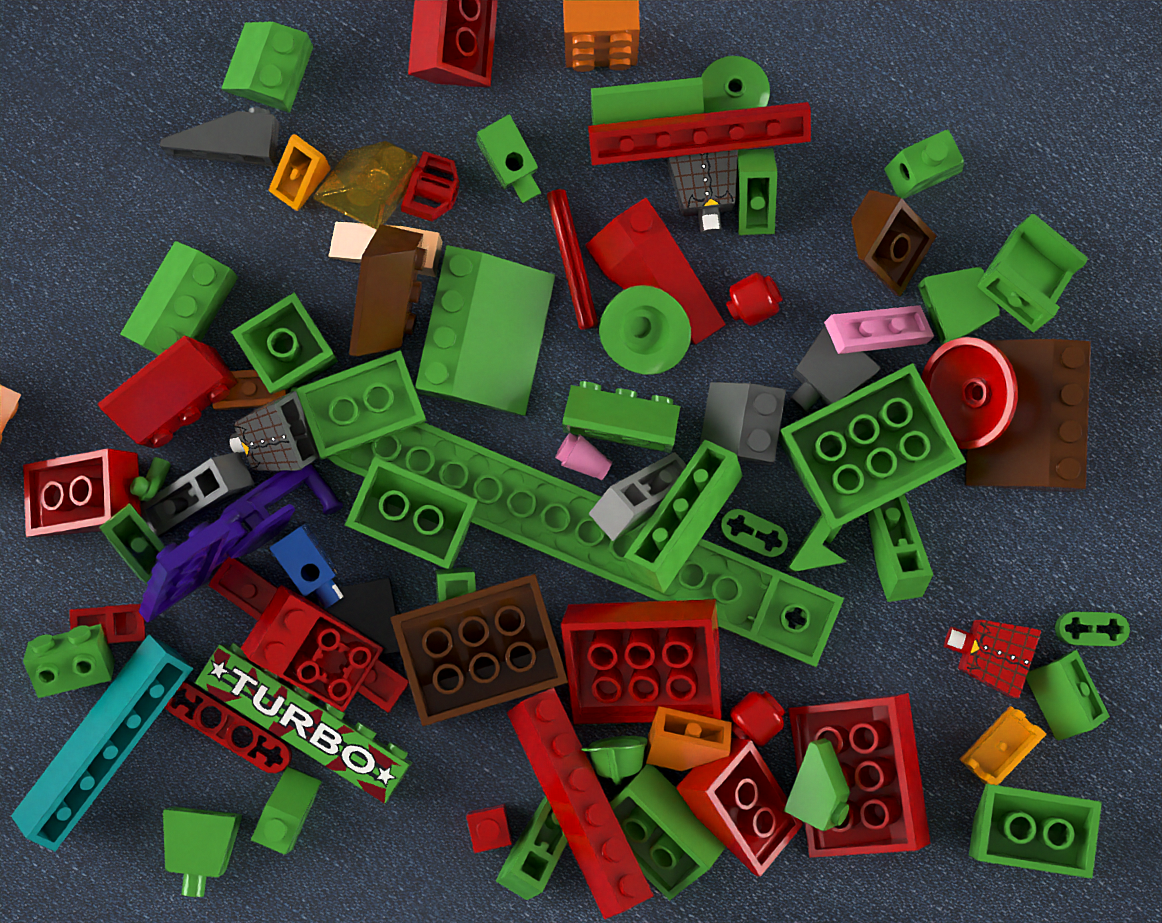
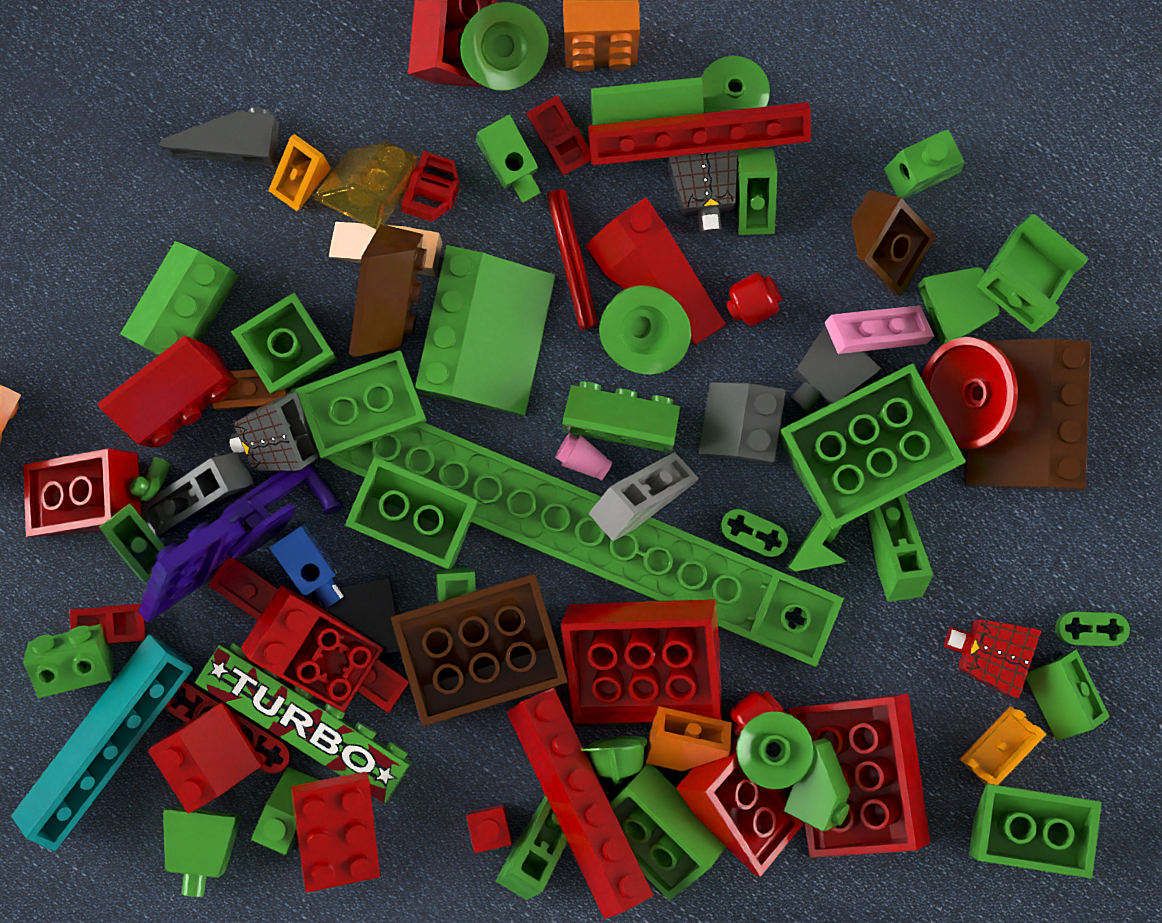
(205, 757): none -> red slope
(268, 64): bright green slope -> none
(335, 831): none -> red plate
(504, 46): none -> bright green hat
(559, 135): none -> red slope
(683, 516): bright green brick -> none
(793, 756): none -> bright green dish

